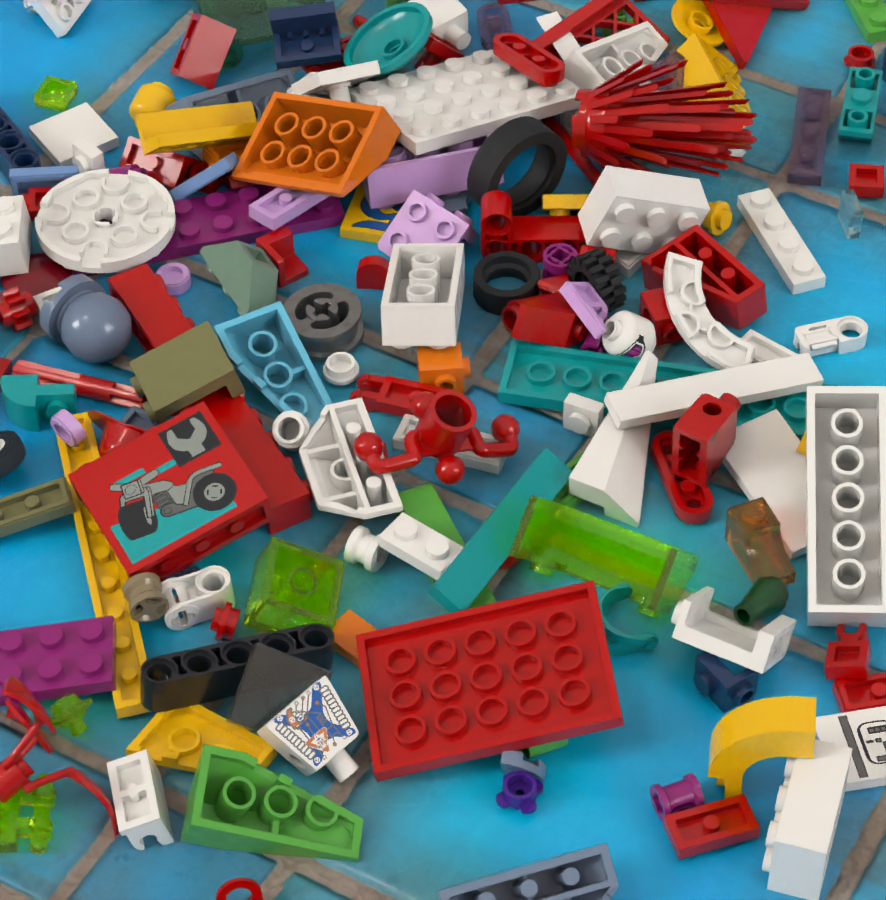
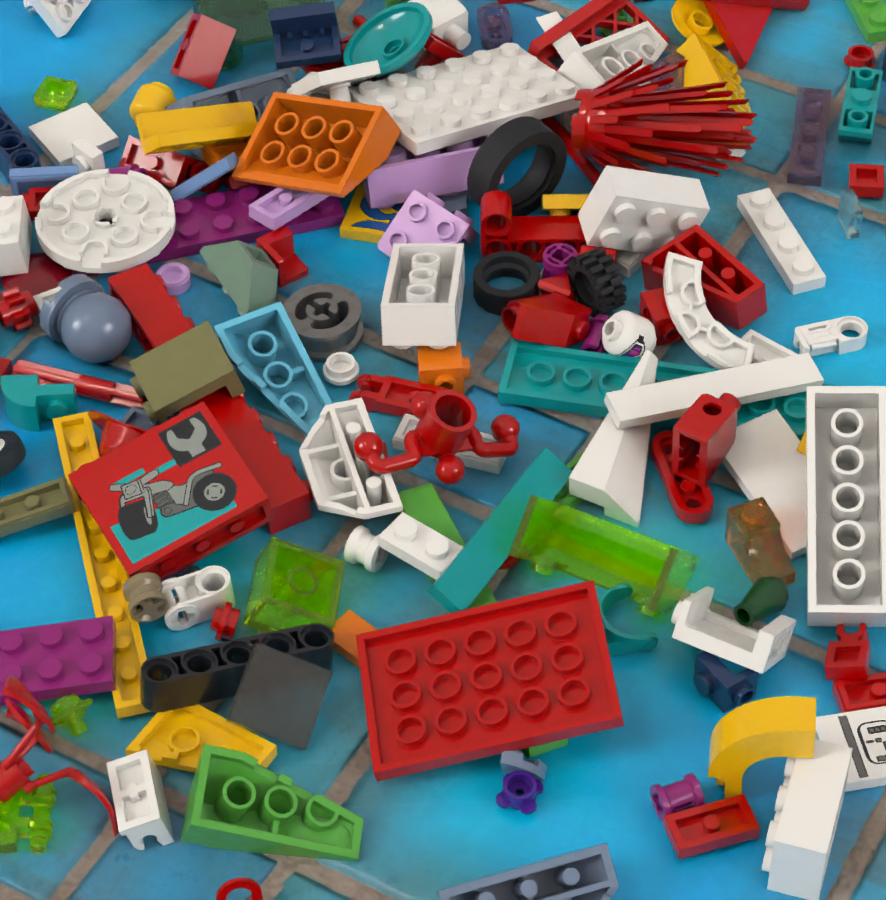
(68, 428): lavender tile -> none
(291, 429): white brick -> none
(314, 732): torso -> none
(372, 272): red tile -> none
(529, 59): red plate -> none
(582, 414): white plate -> none
(587, 305): lavender tile -> none
(718, 218): yellow plate -> none

